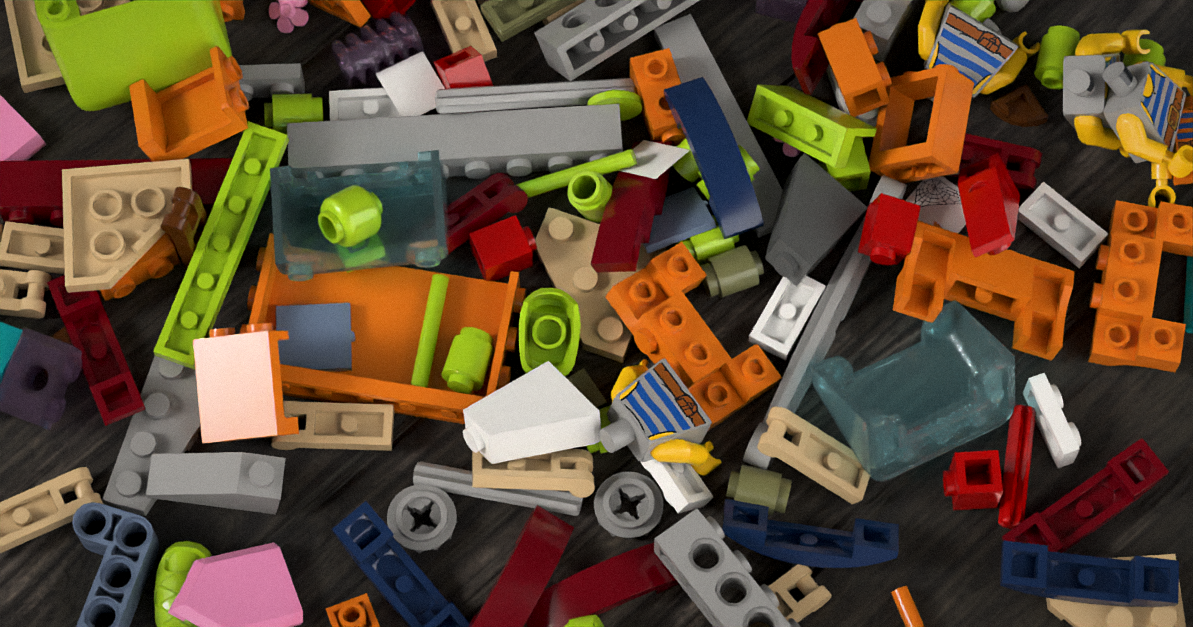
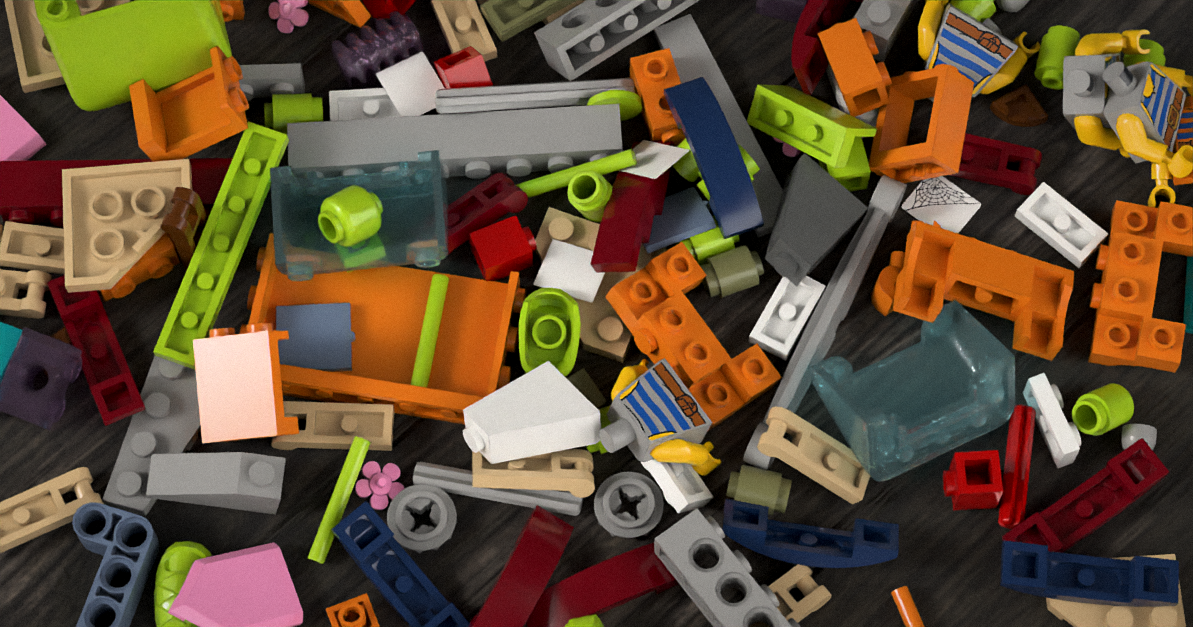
(339, 499): none -> lime bar
(379, 484): none -> bright pink plant
(468, 360): lime brick -> none
(570, 270): none -> white sticker
(885, 286): none -> orange piece
(889, 229): red brick -> none
(989, 205): red slope -> none
(1103, 409): none -> lime brick
(1134, 432): none -> light grey hinge

